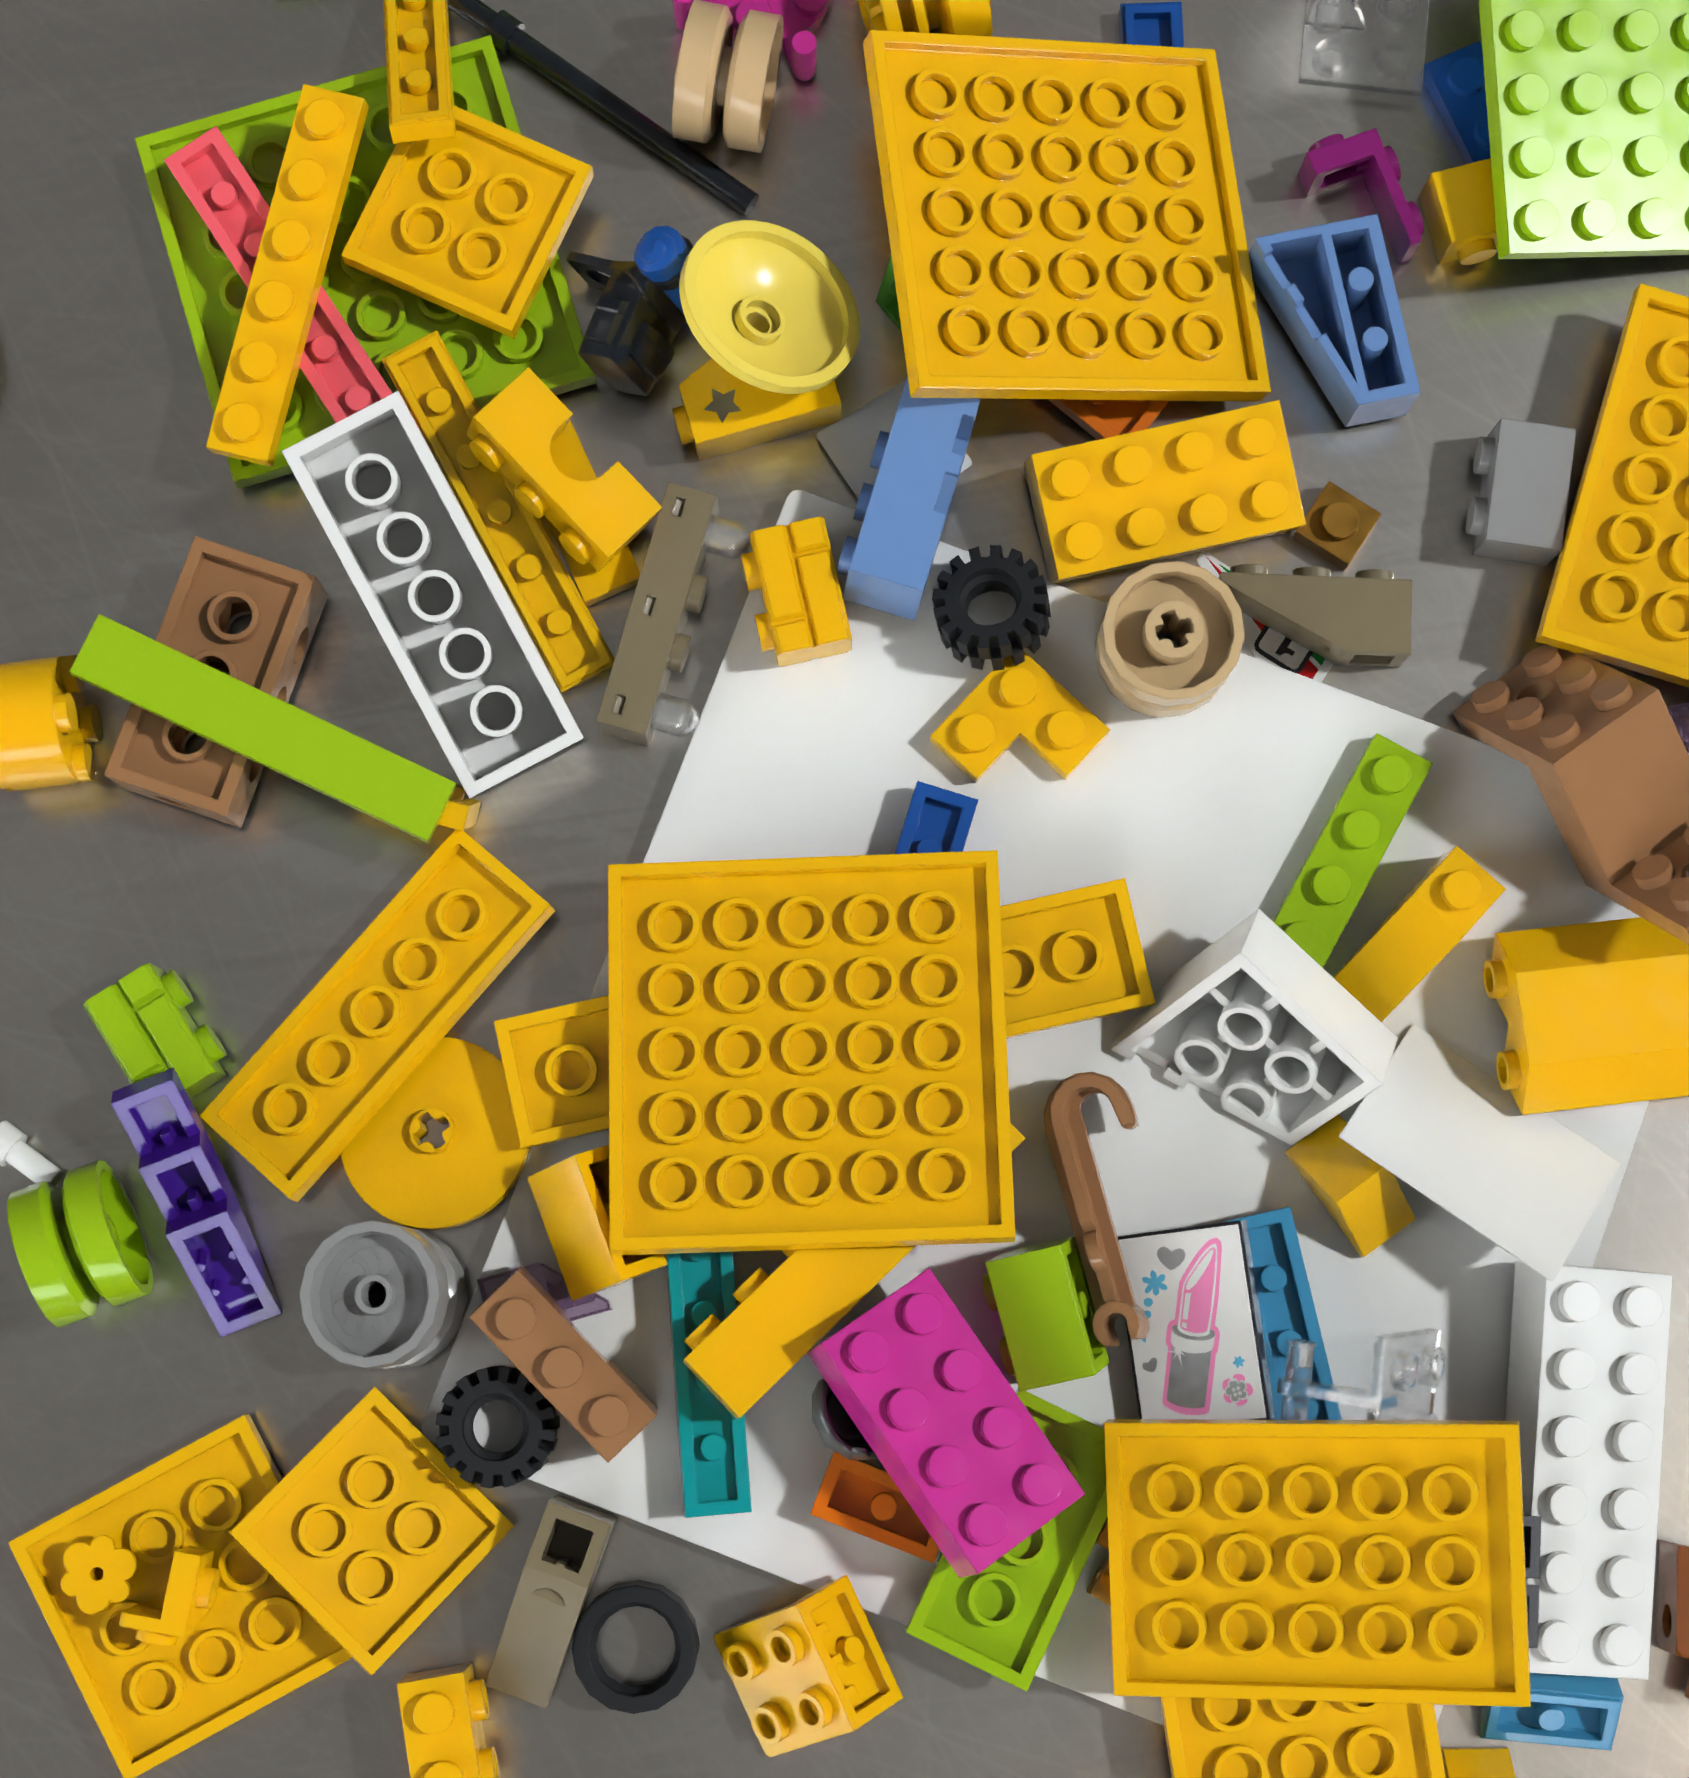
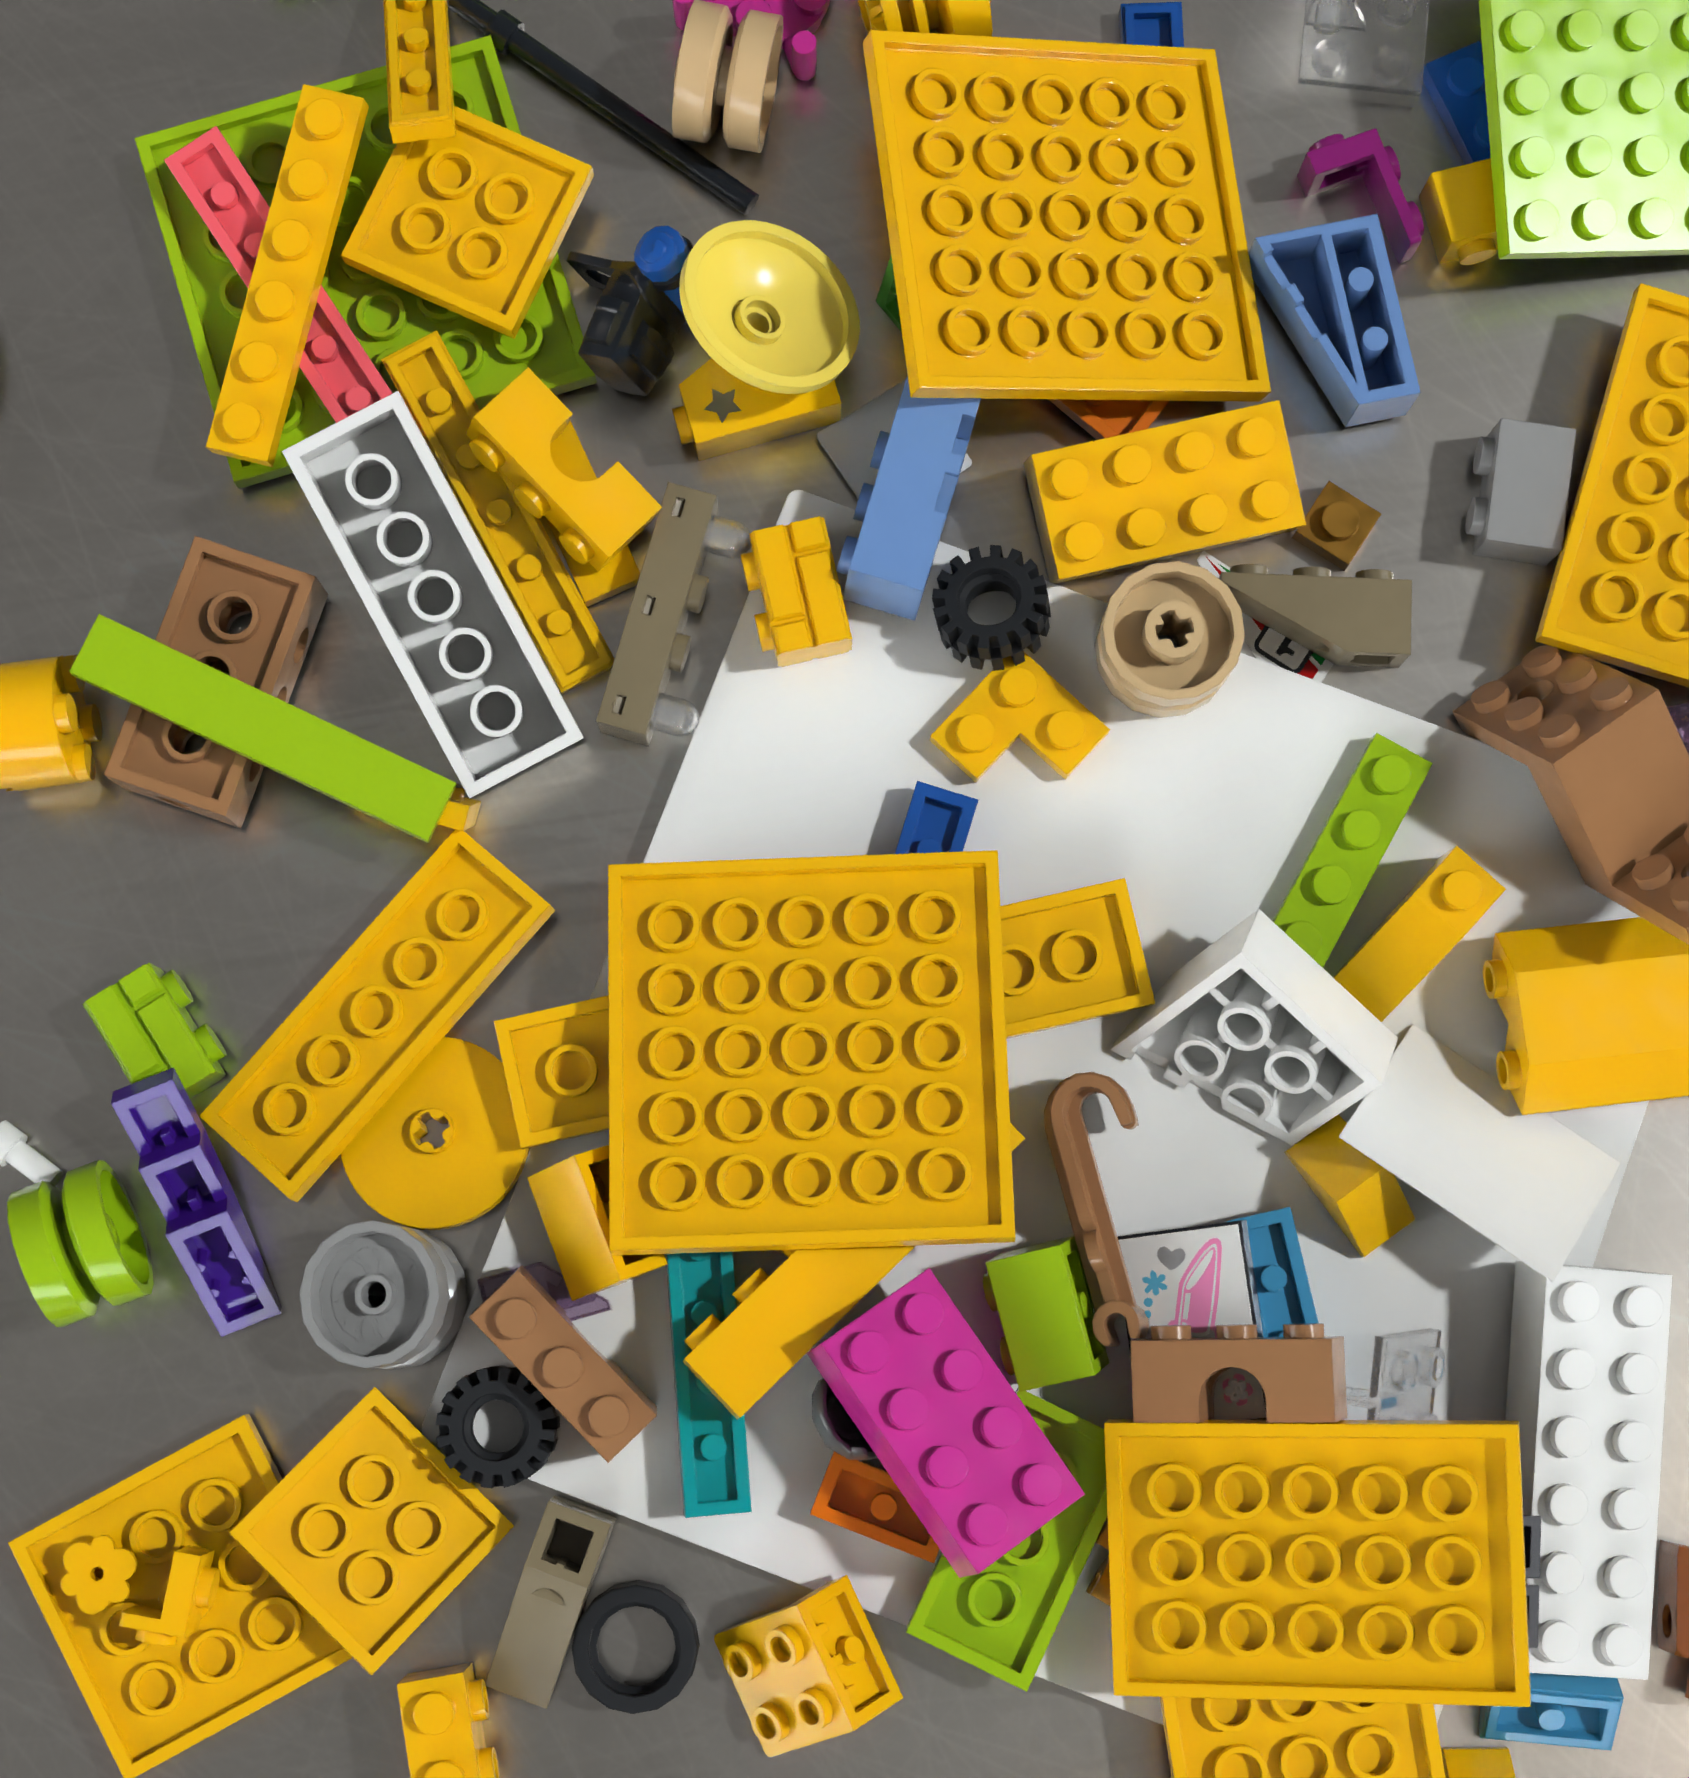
(1298, 1372): none -> medium nougat arch

